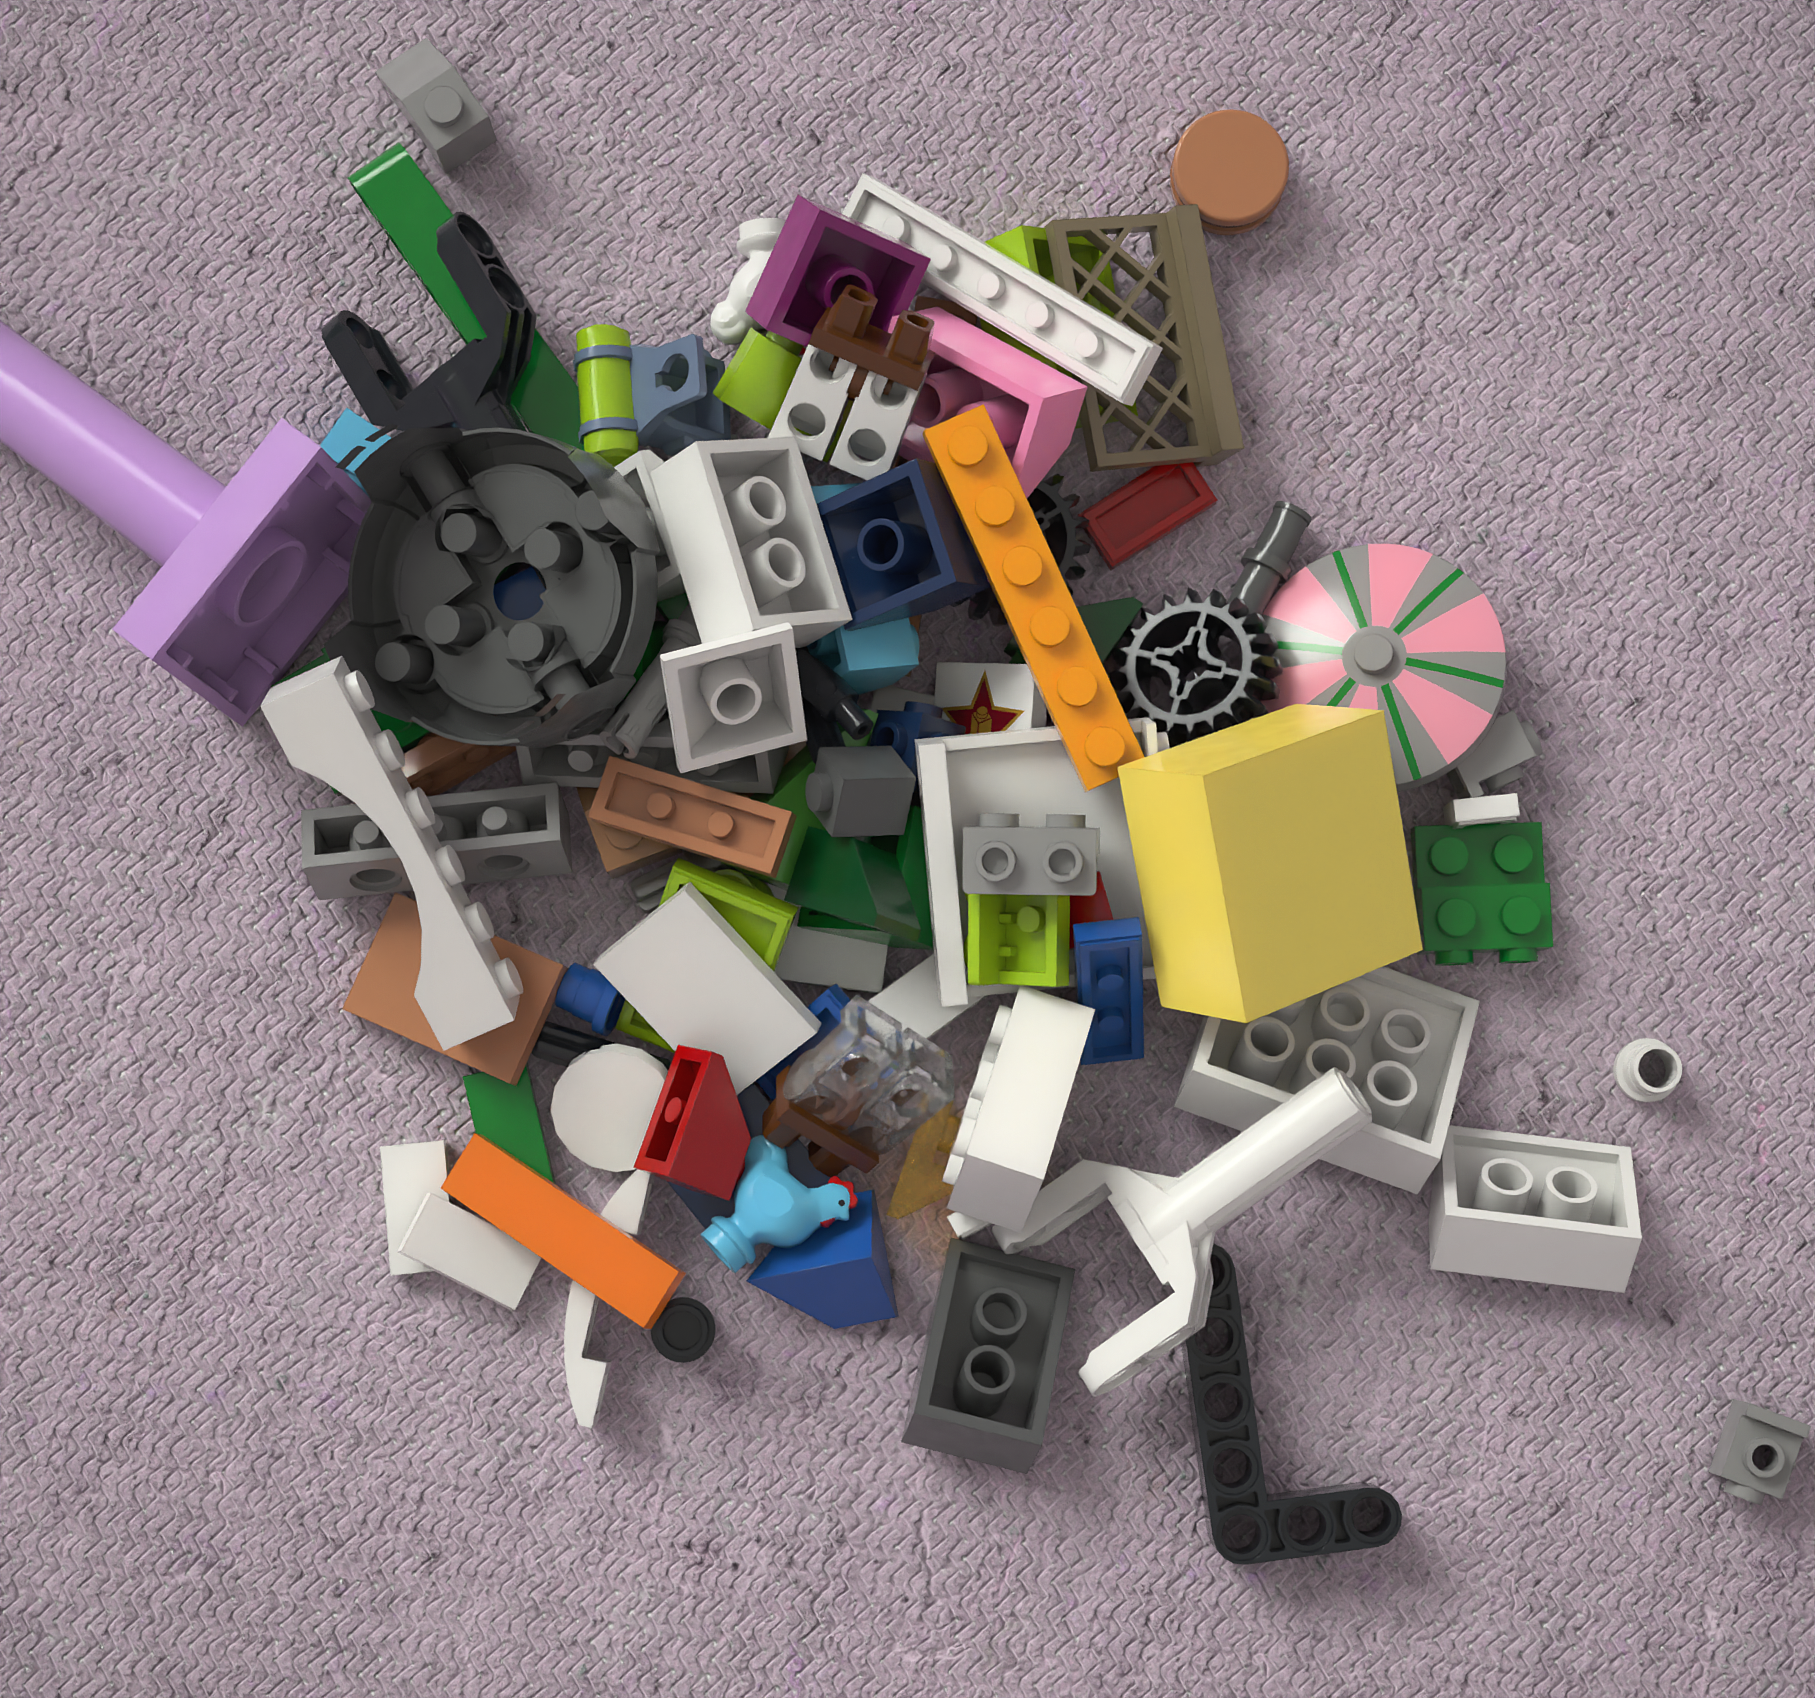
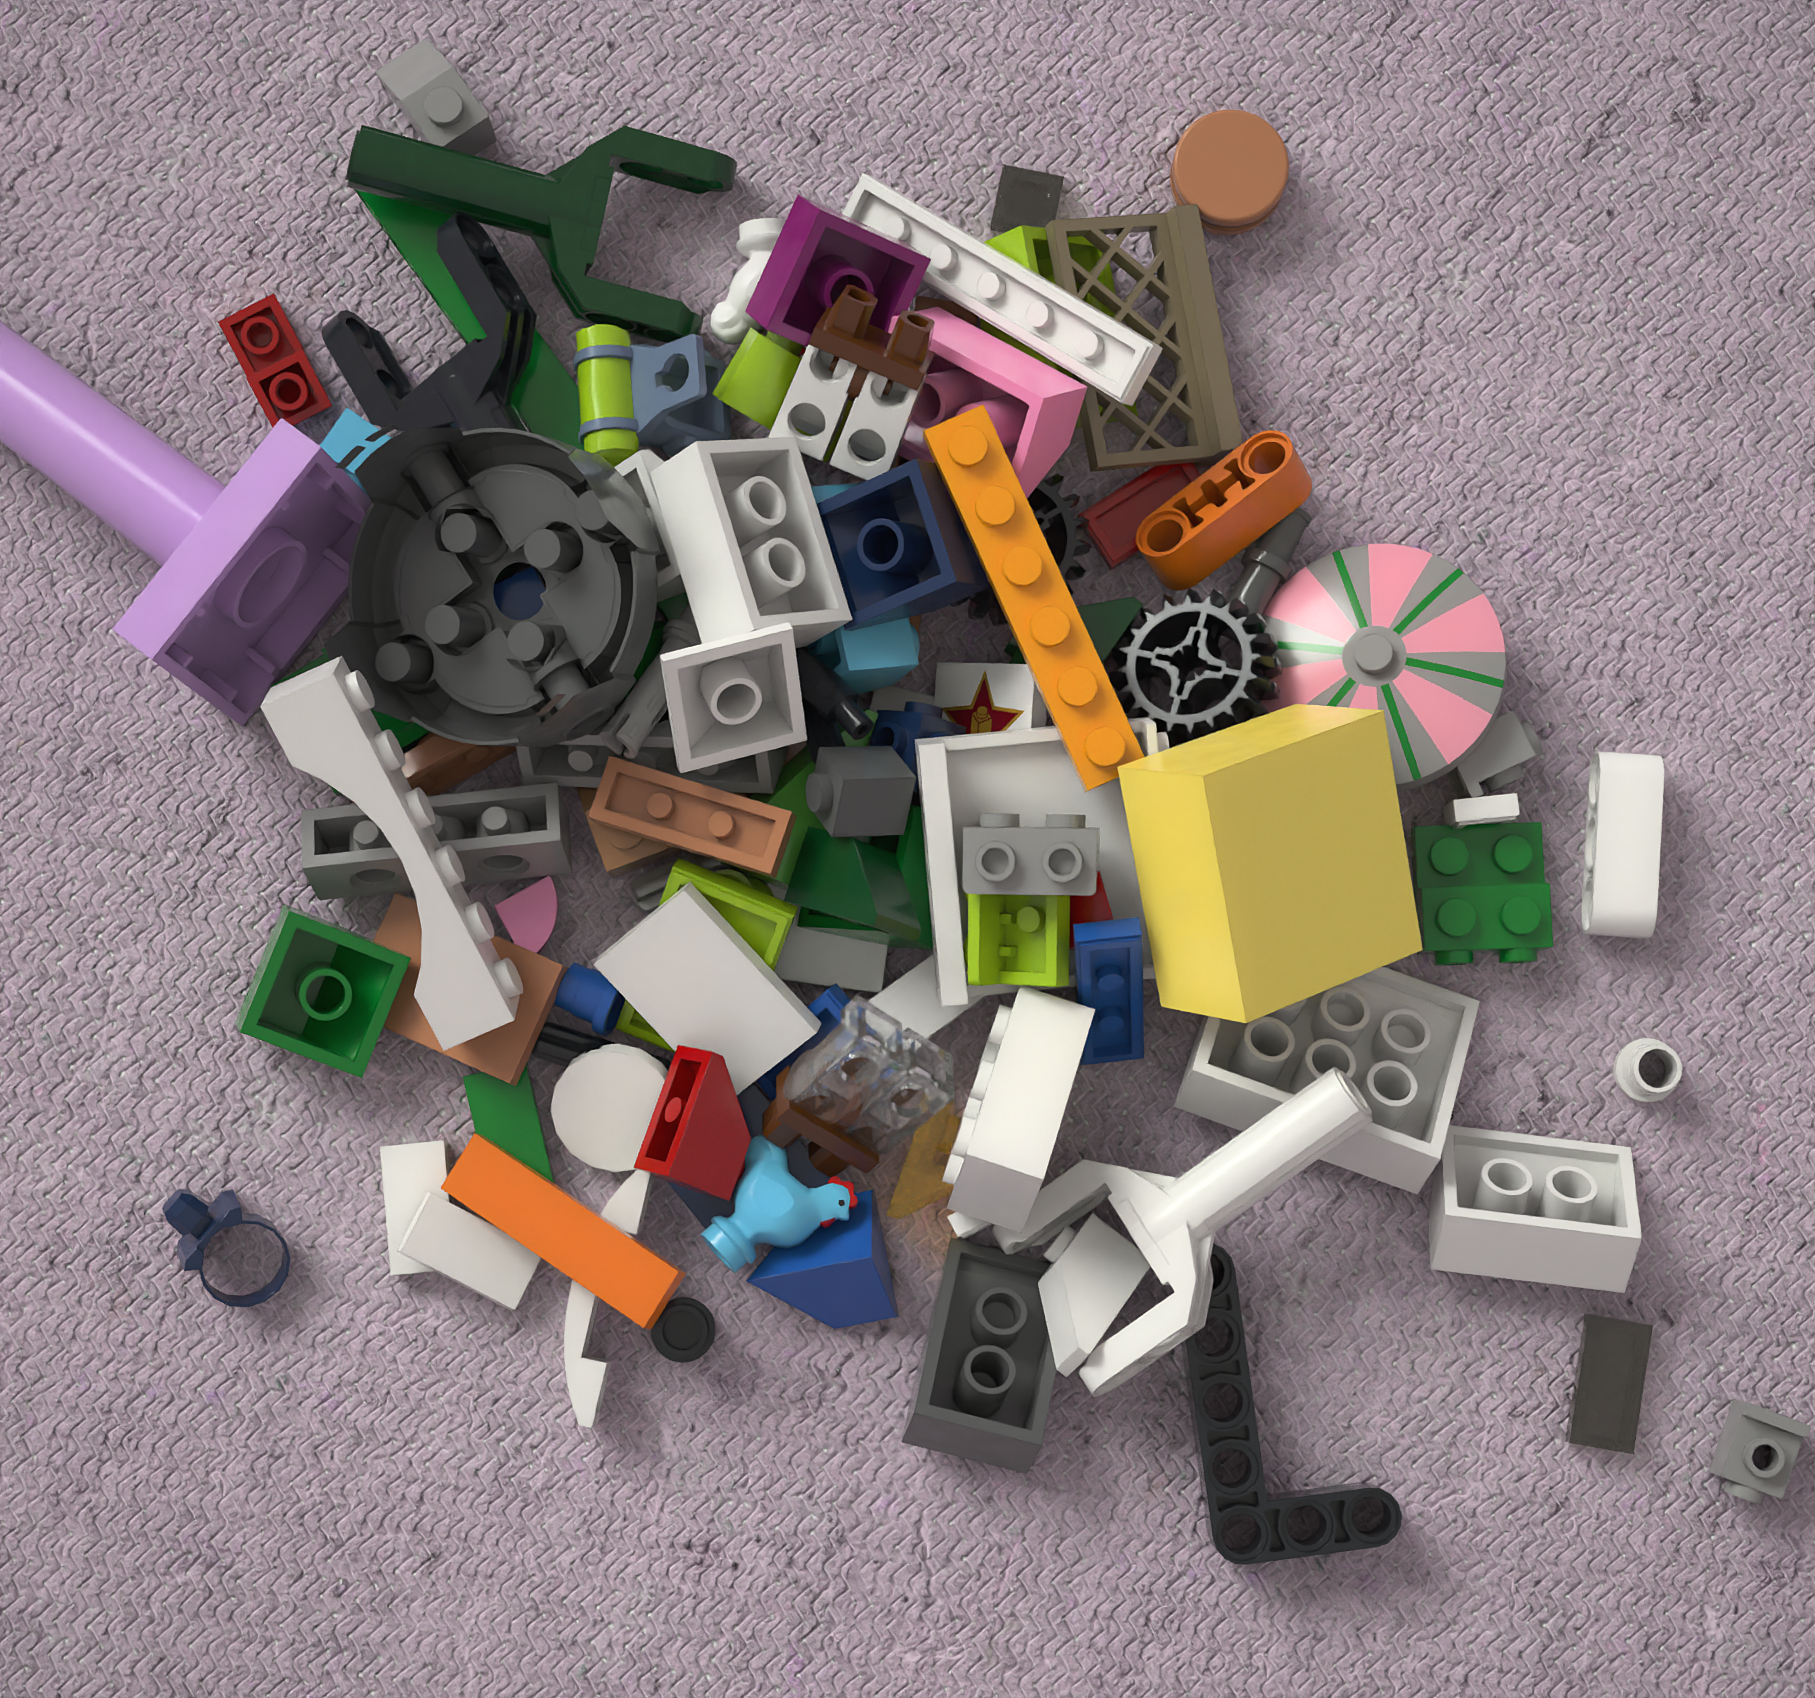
(200, 1222): none -> dark blue piece
(275, 362): none -> red slope
(322, 991): none -> green slope
(531, 914): none -> bright pink tile
(555, 209): none -> dark green piece
(1025, 198): none -> clear smoke tile
(1086, 1287): none -> white slope
(1224, 510): none -> orange beam
(1609, 1383): none -> clear smoke tile
(1622, 844): none -> white beam

